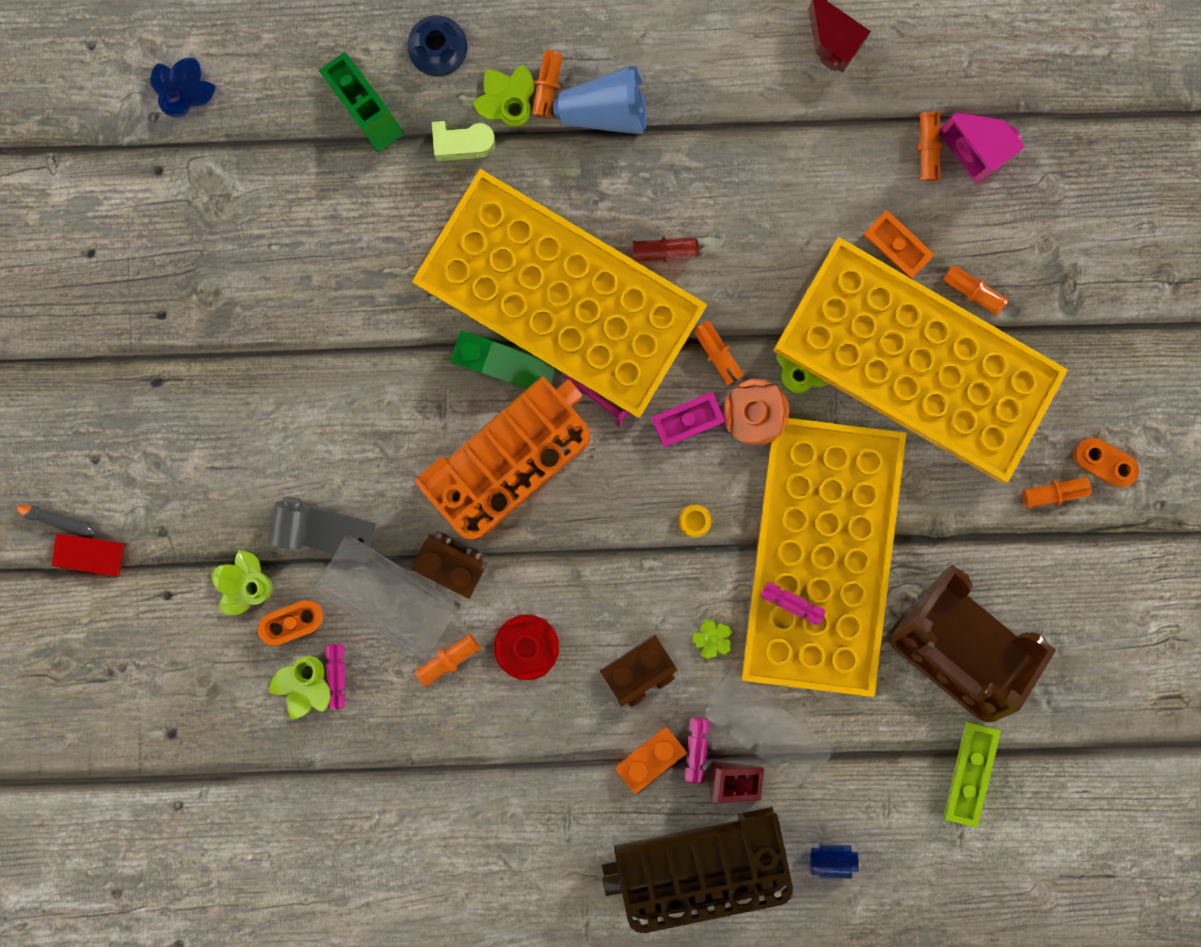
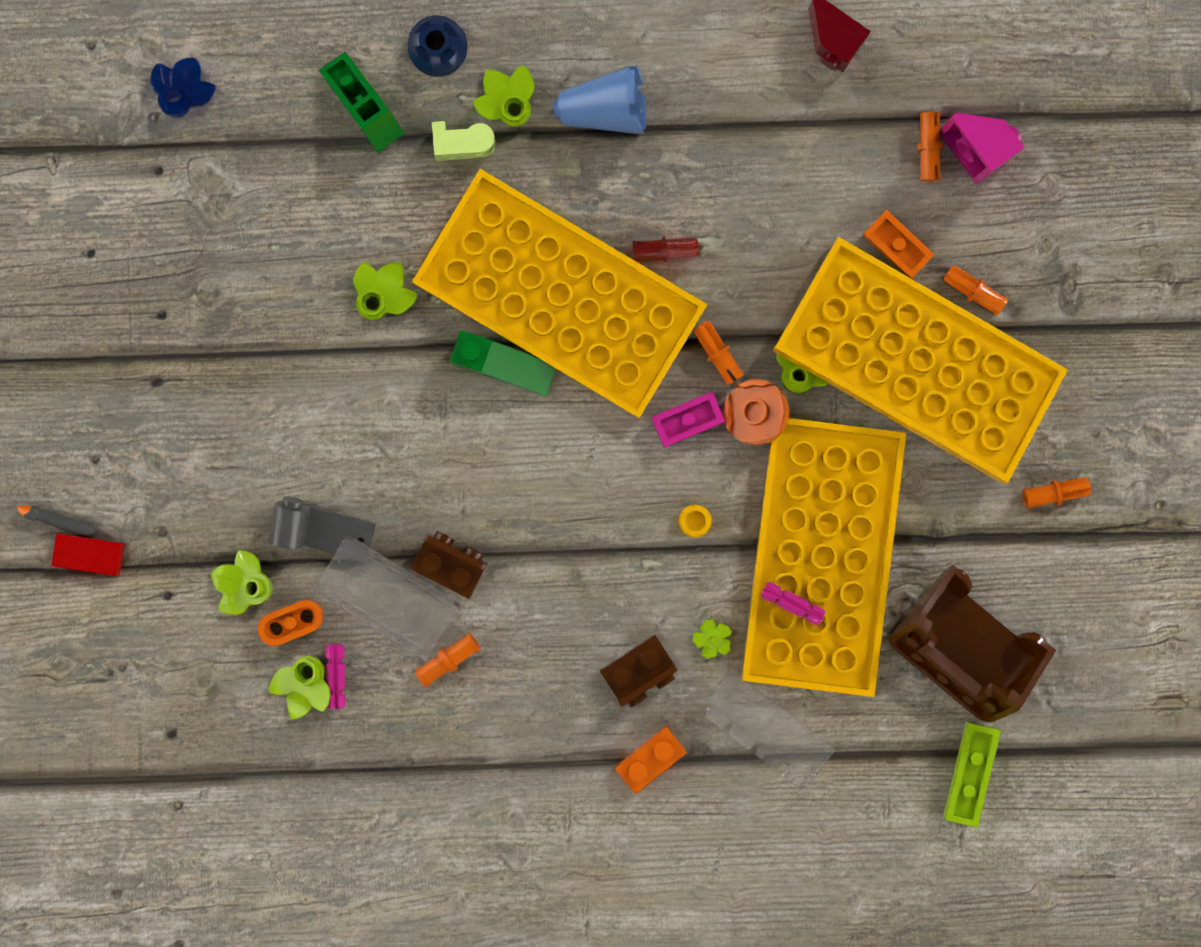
(385, 286): none -> lime plate
(503, 452): orange piece -> none
(526, 647): red tile -> none
(547, 84): orange axle -> none
(601, 401): dark pink piece -> none
(697, 750): dark pink axle -> none
(698, 865): dark brown piece -> none
(735, 782): dark red slope -> none
(833, 861): clear blue brick -> none
(1107, 462): orange plate -> none

